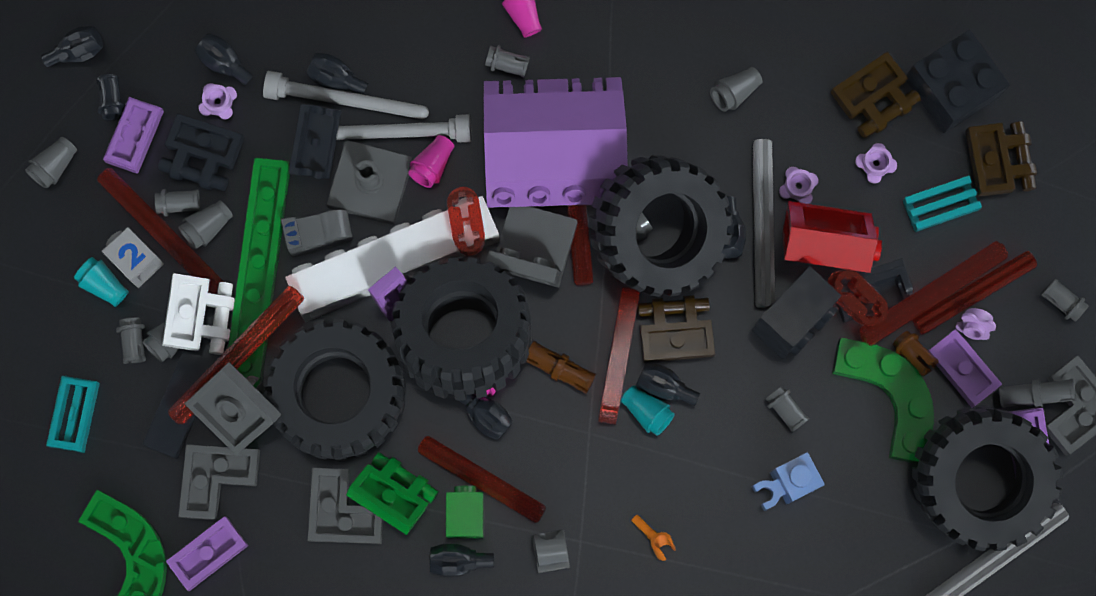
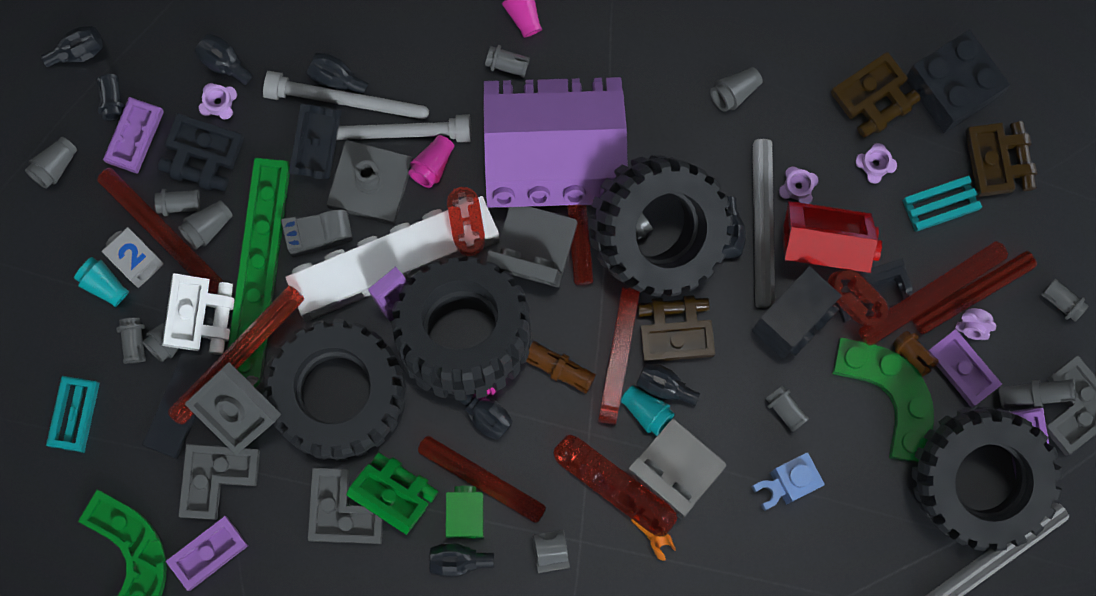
(615, 485): none -> clear red beam
(677, 468): none -> dark grey bracket

